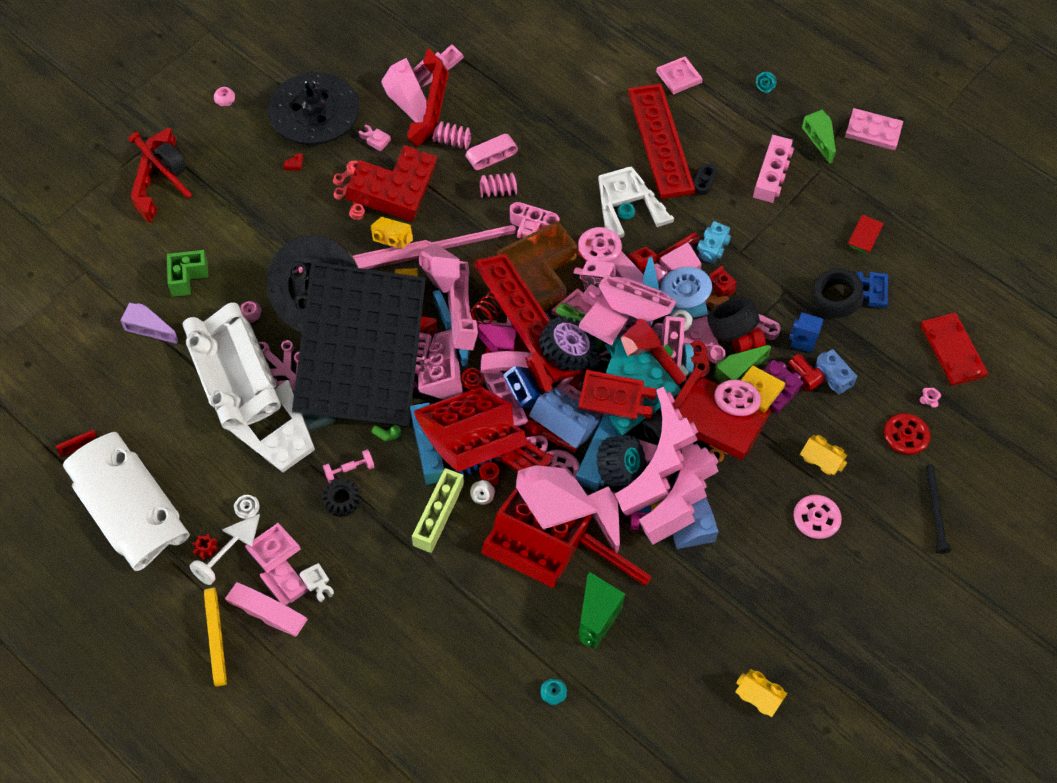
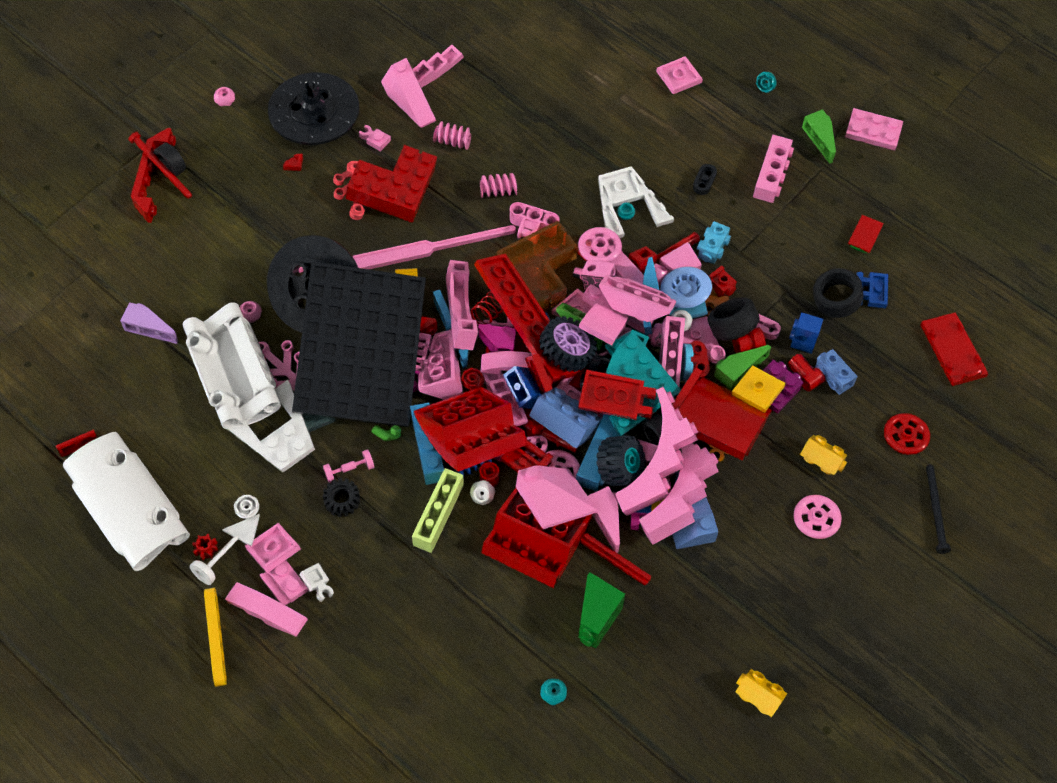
(182, 268): bright green brick -> none
(391, 232): yellow brick -> none
(423, 130): red slope -> none
(439, 266): bright pink wedge -> none
(491, 151): bright pink beam -> none
(640, 339): red slope -> none
(661, 141): red plate -> none
(663, 356): red piece -> none
(737, 397): bright pink plate -> none
(933, 393): bright pink plate -> none

